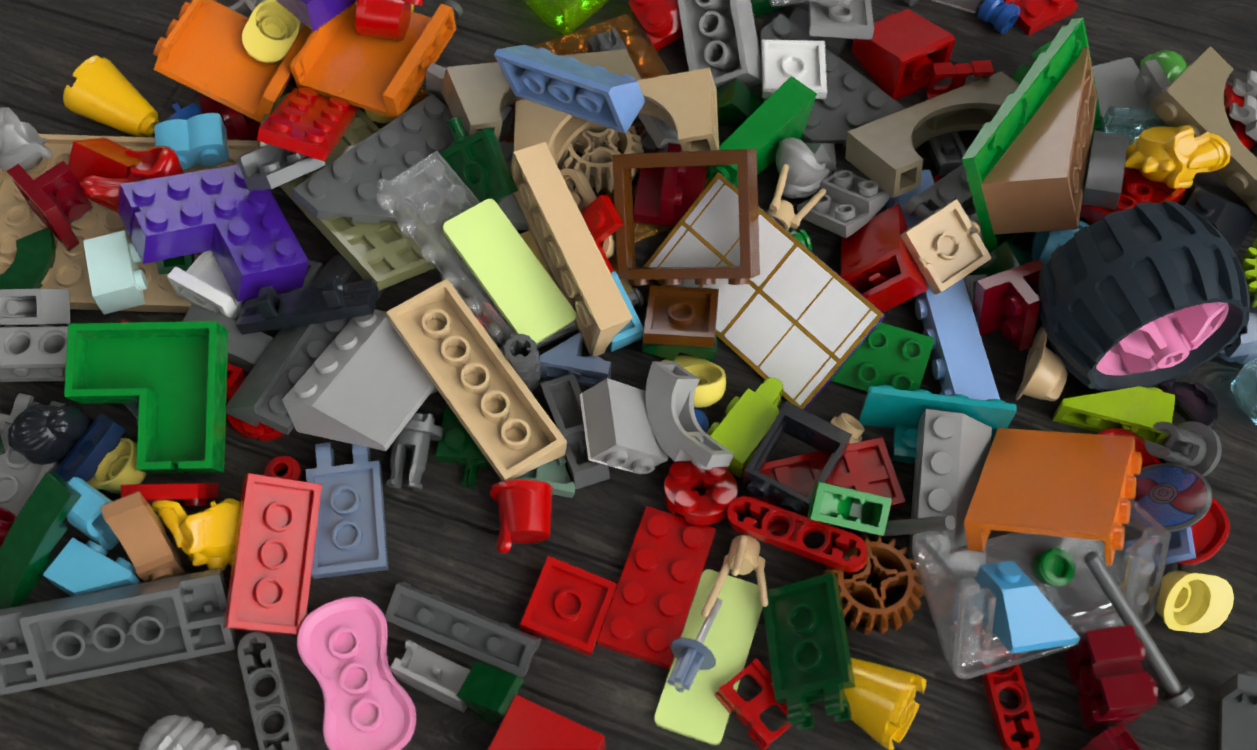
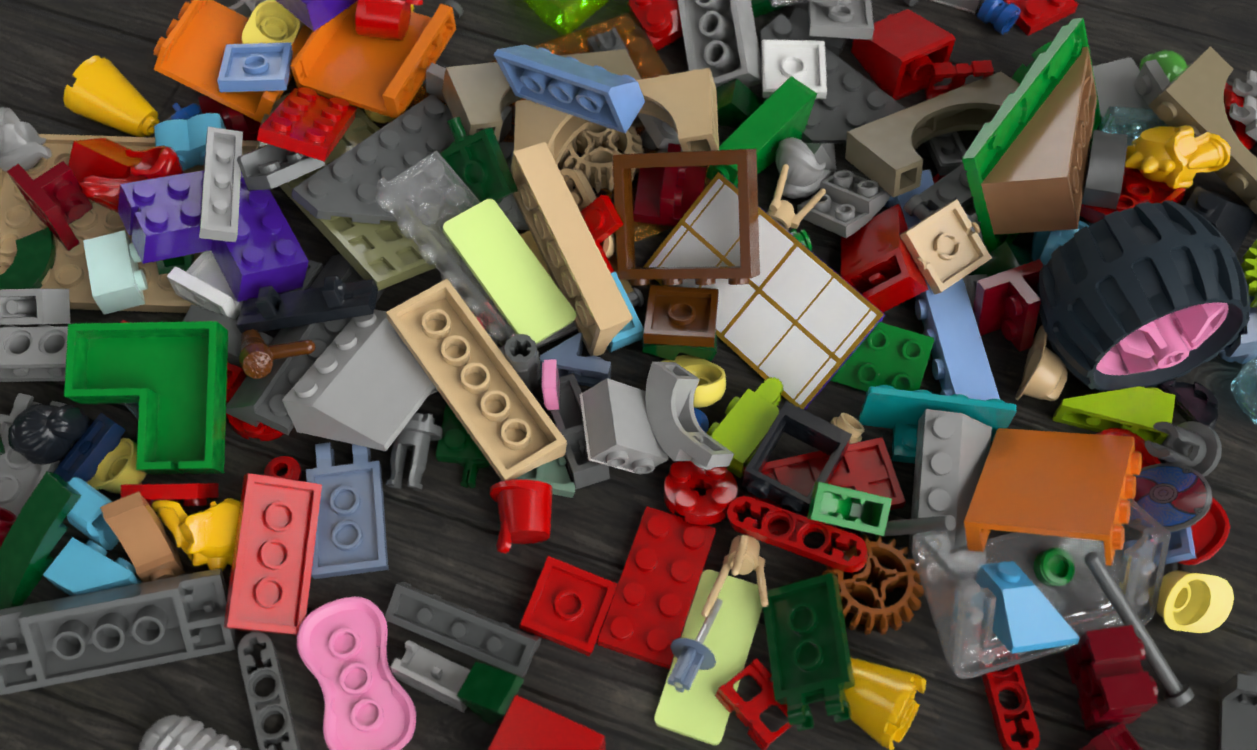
(221, 185): none -> light grey plate
(255, 67): none -> medium blue tile
(258, 357): none -> reddish brown piece
(551, 384): none -> bright pink tile

